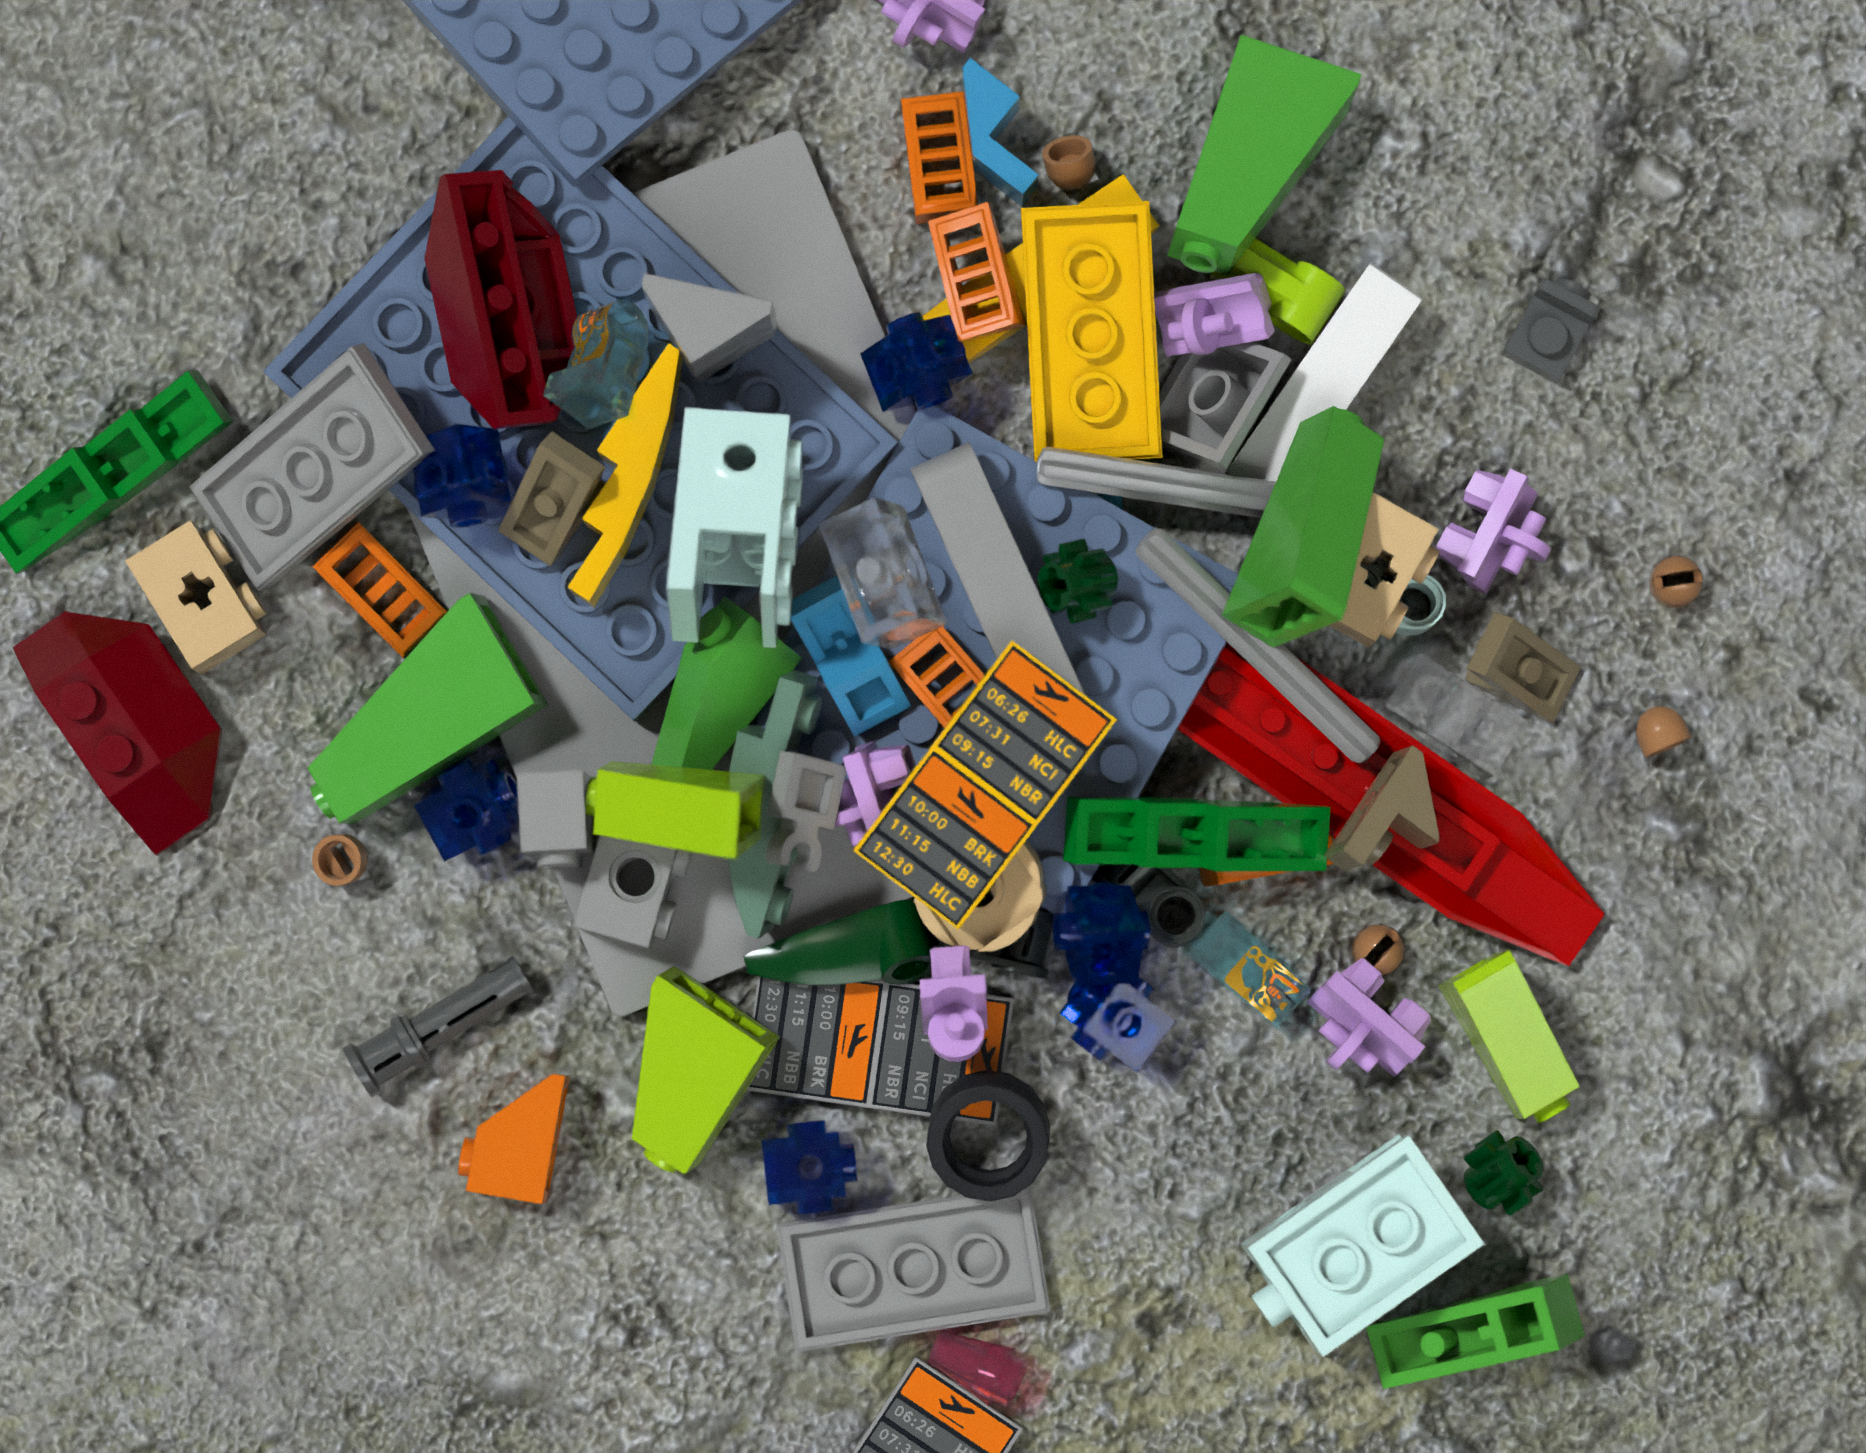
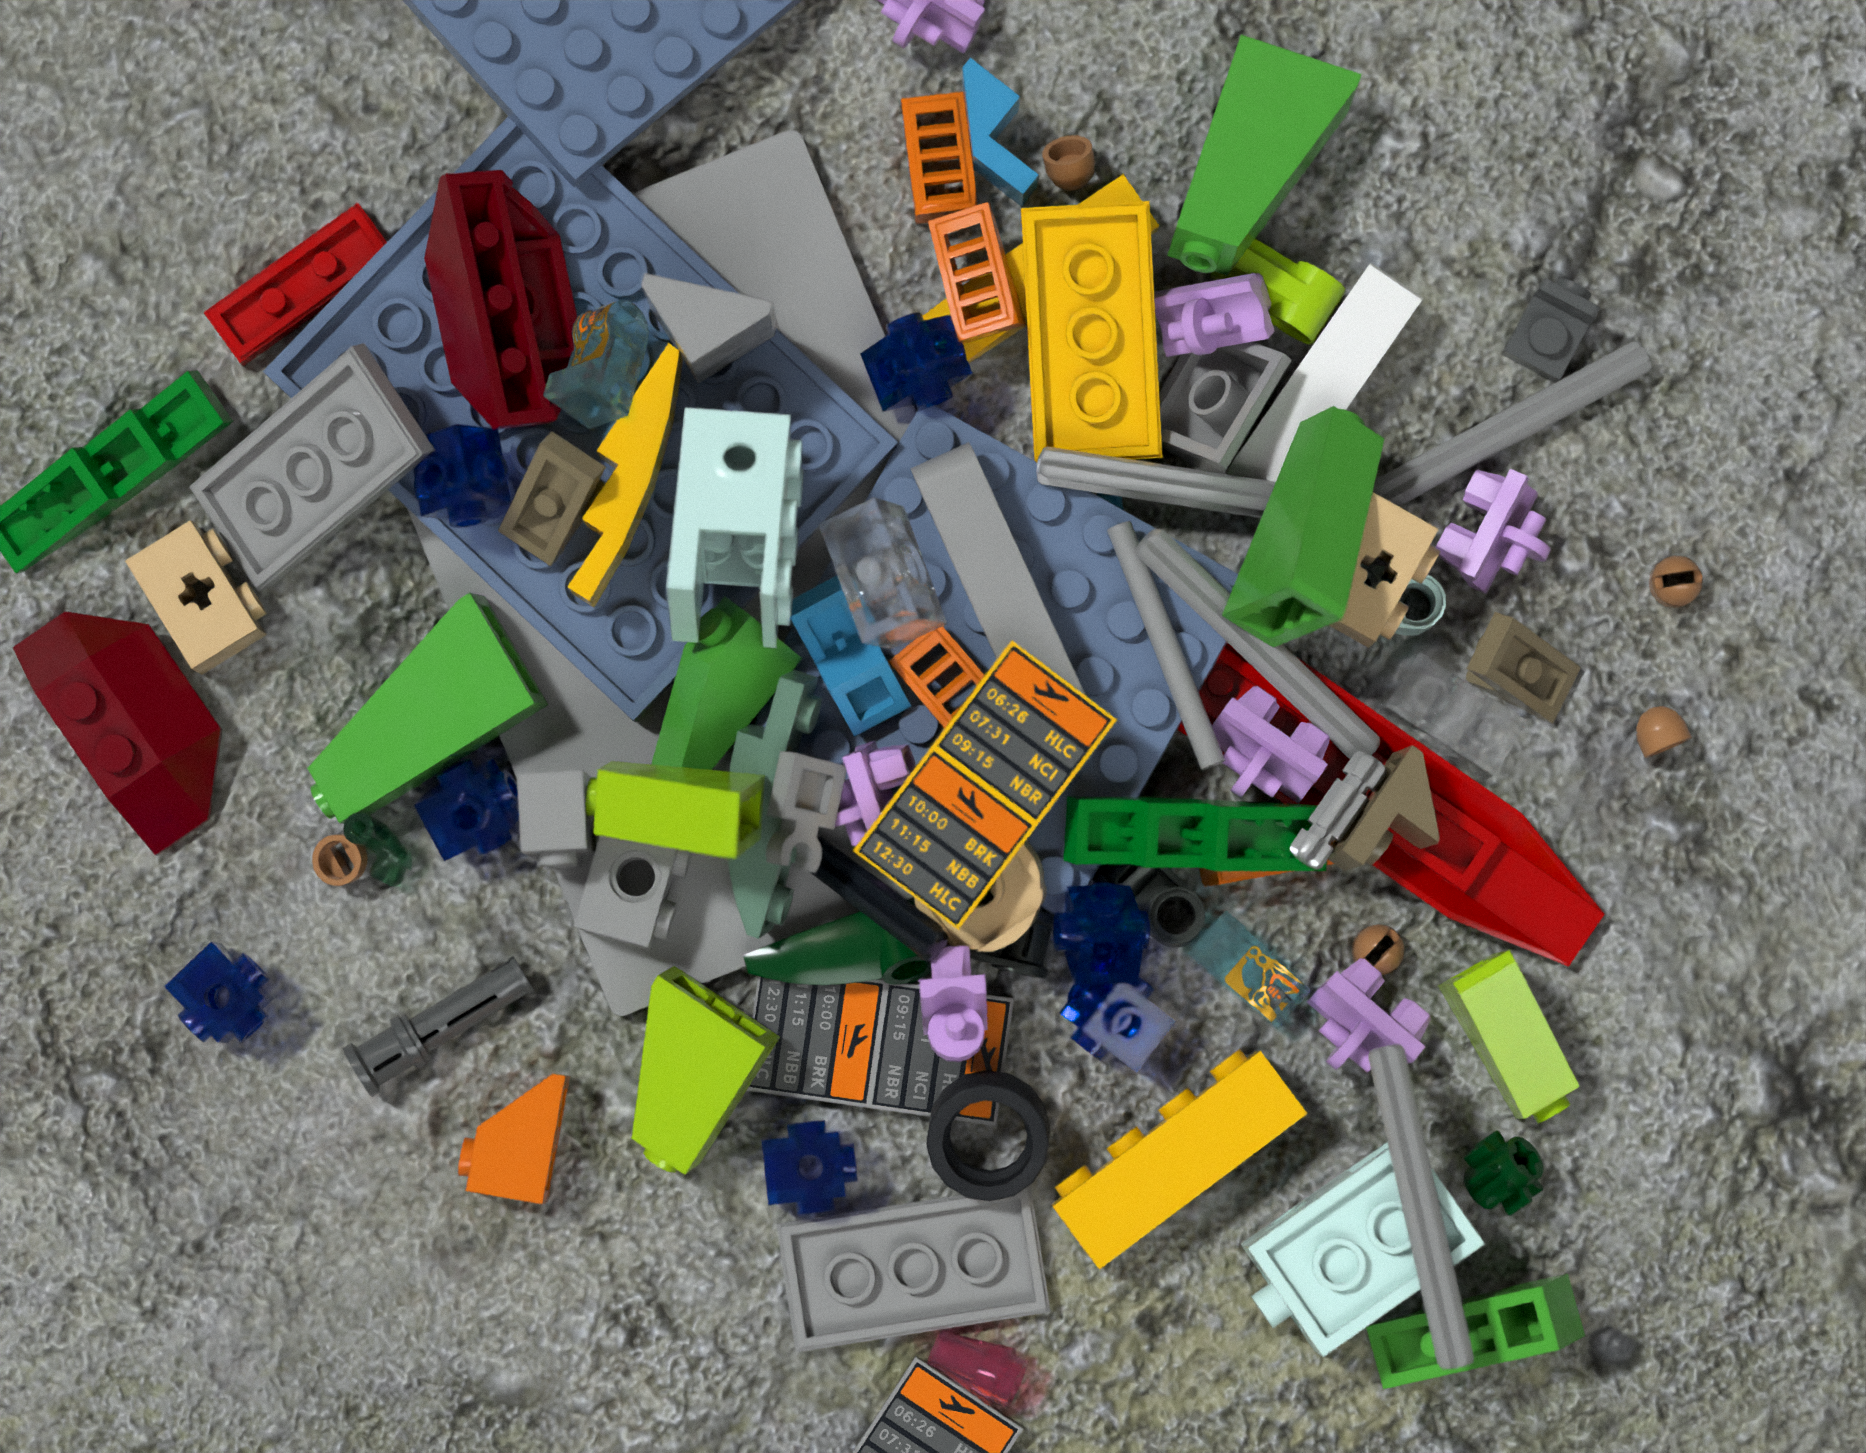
(198, 991): none -> clear blue brick
(295, 285): none -> red tile
(340, 549): orange slope -> none
(377, 838): none -> clear green arm
(880, 902): none -> black axle
(1077, 581): dark green gear -> none
(1166, 647): none -> light grey bar
(1178, 1158): none -> yellow brick
(1266, 754): none -> lavender hips
(1338, 810): none -> light grey axle
(1421, 1207): none -> light grey axle
(1514, 424): none -> light grey axle

